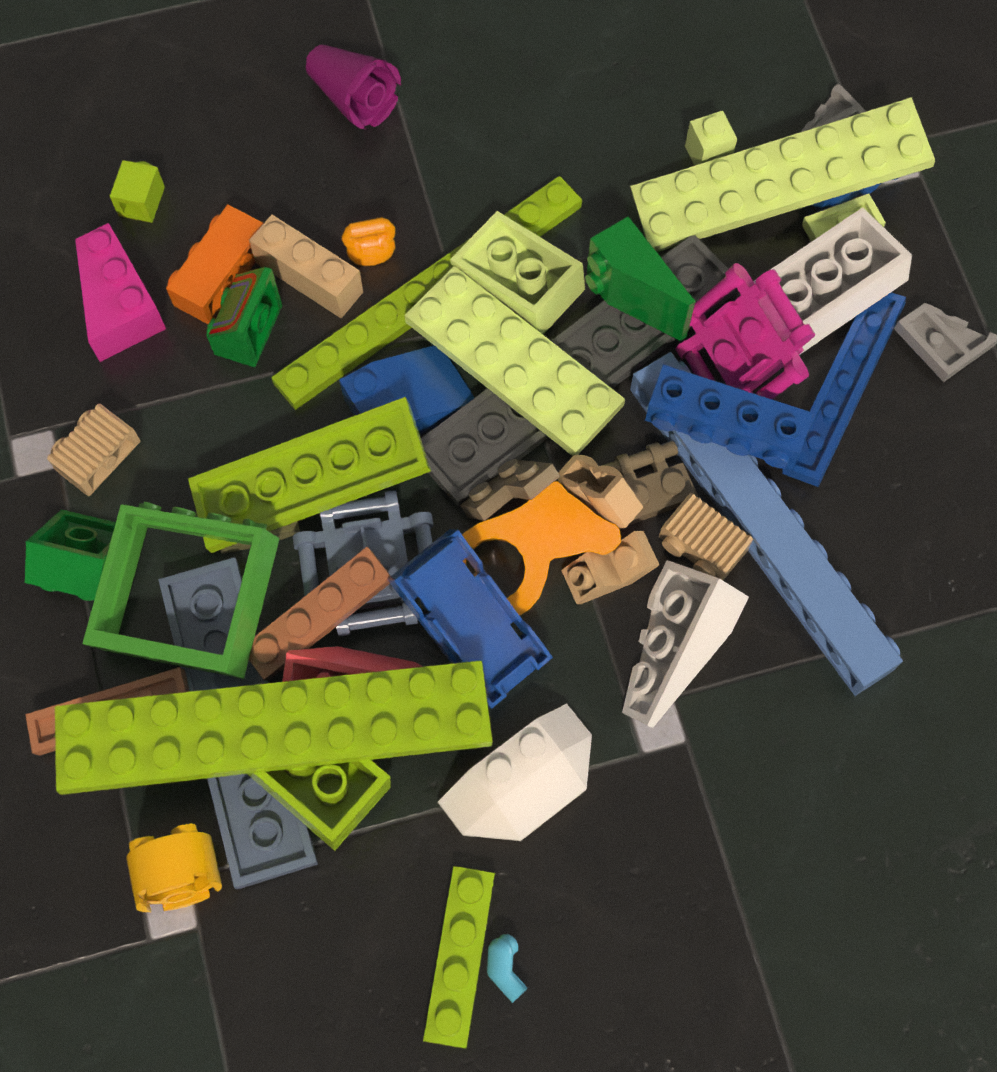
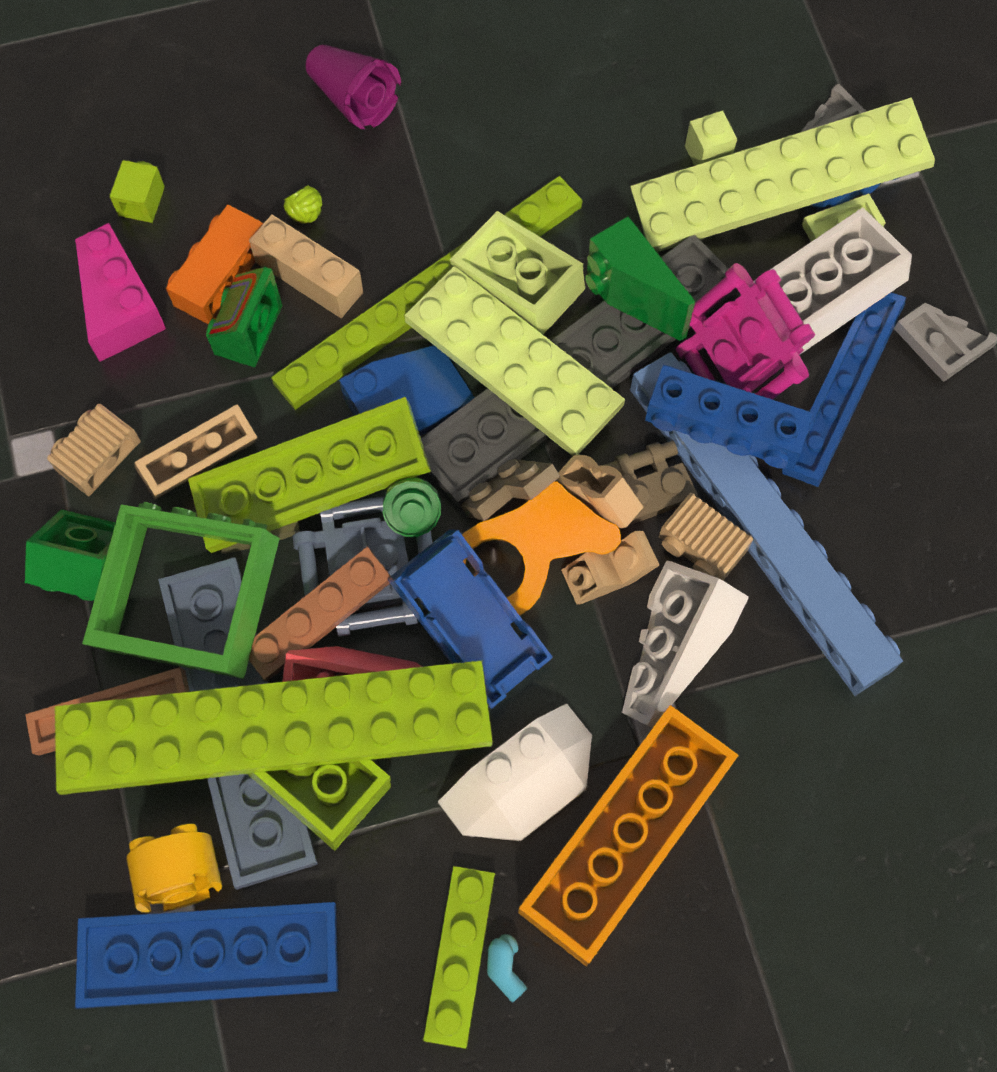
(195, 451): none -> tan brick
(206, 955): none -> blue plate
(303, 205): none -> lime piece
(369, 241): light orange piece -> none
(411, 507): none -> green plate
(627, 835): none -> light orange brick

